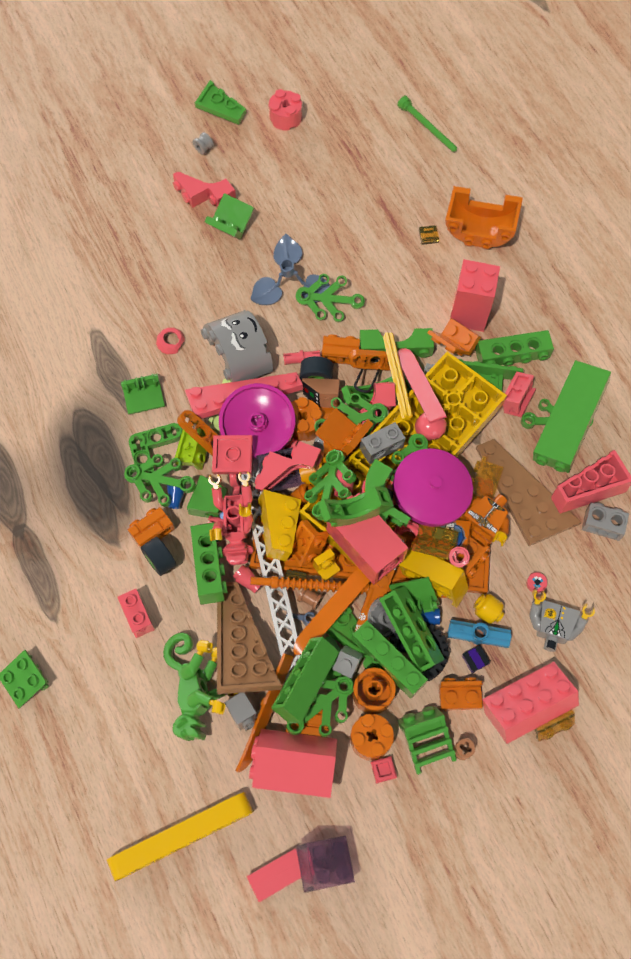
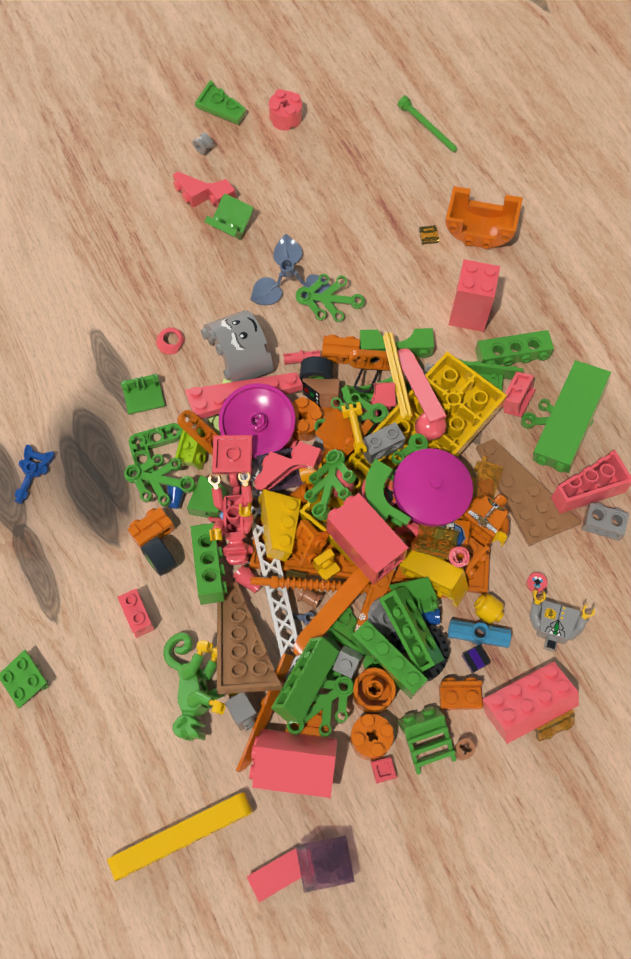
(32, 470): none -> blue piece
(353, 413): none -> yellow hinge
(357, 508): bright green arch -> none
(456, 338): orange bracket -> none

